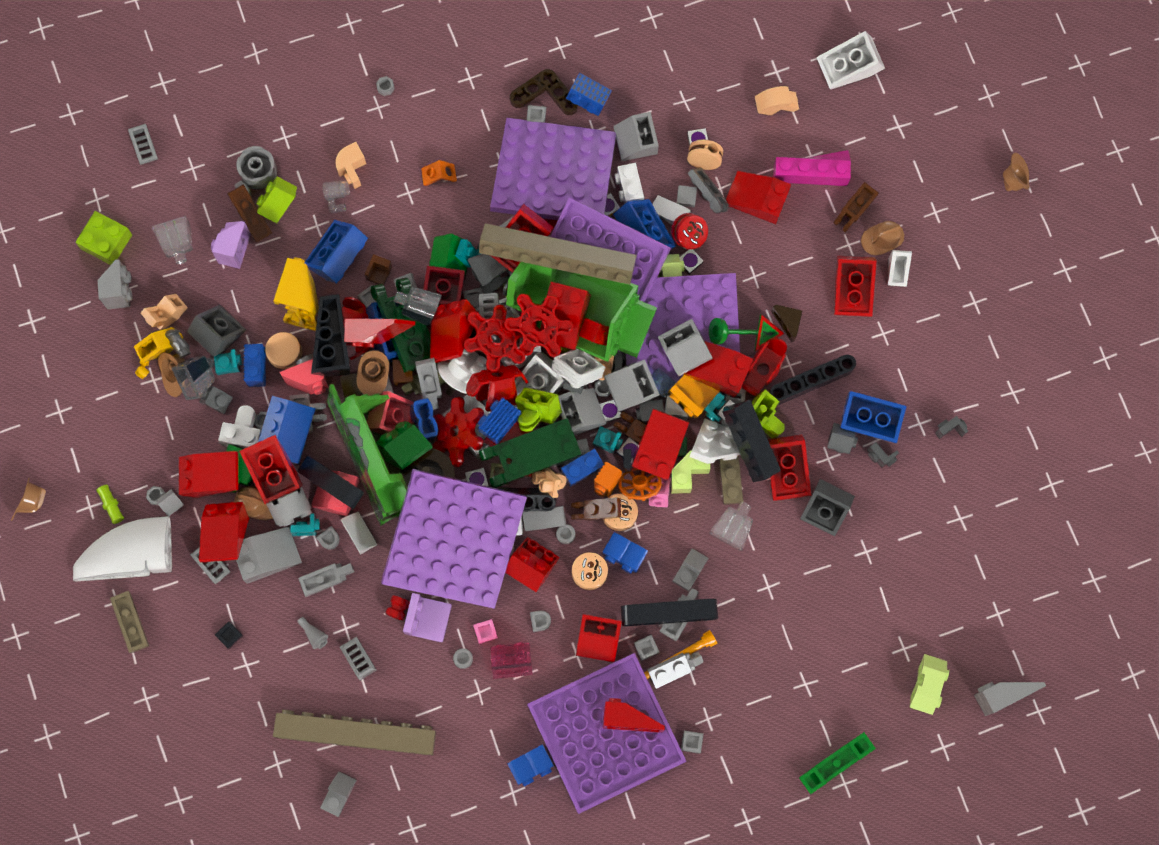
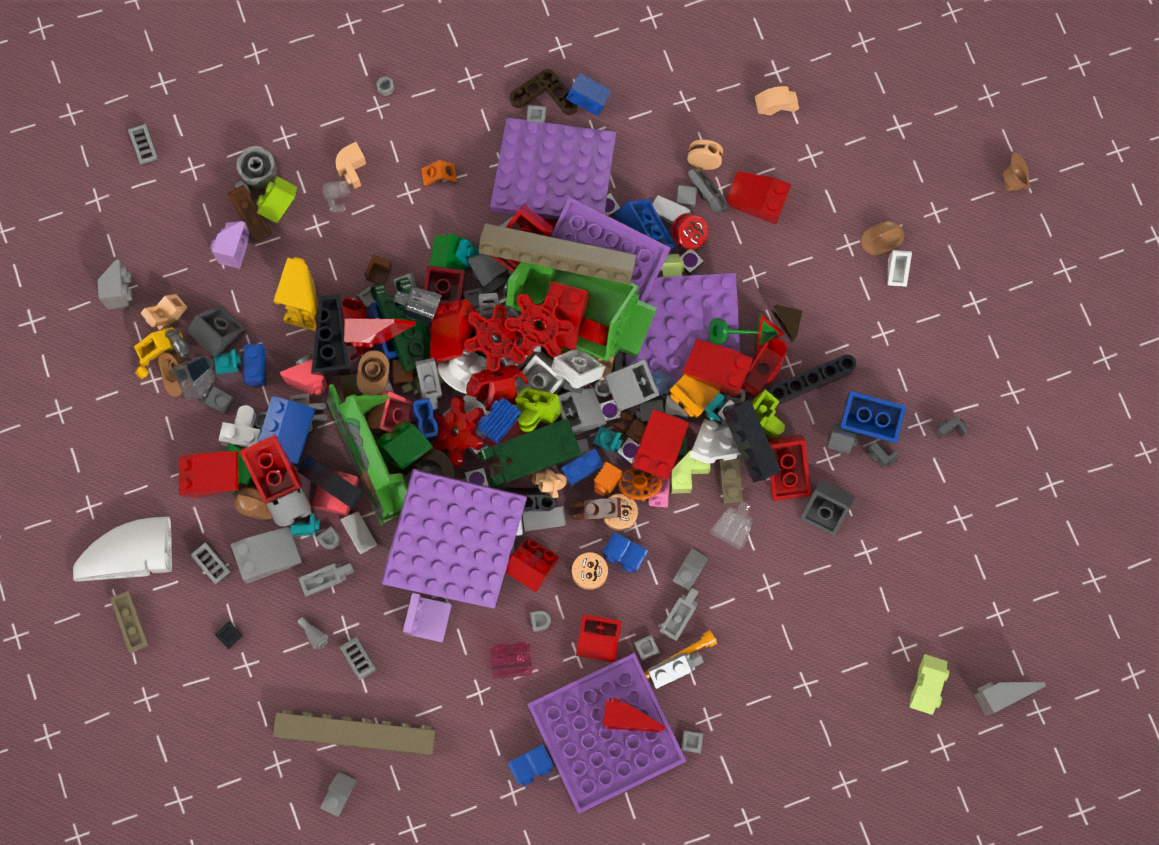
(31, 500): medium nougat piece -> none
(103, 238): lime brick -> none
(110, 504): lime pin -> none
(153, 494): light grey tile -> none
(169, 502): light grey tile -> none
(175, 238): clear torso -> none
(222, 531): red slope -> none
(283, 350): light nougat head -> none
(336, 251): blue slope -> none
(398, 606): red wheel -> none
(463, 658): light grey tile -> none
(485, 631): bright pink tile -> none
(565, 534): light grey tile -> none
(627, 460): black tile -> none
(629, 183): white brick -> none
(636, 137): light grey slope -> none
(669, 612): black beam -> none
(685, 347): light grey slope -> none
(696, 135): tile -> none
(817, 170): dark pink wedge -> none
(837, 763): green slope -> none
(851, 61): white slope -> none
(855, 286): red slope -> none
(857, 205): reddish brown hinge -> none

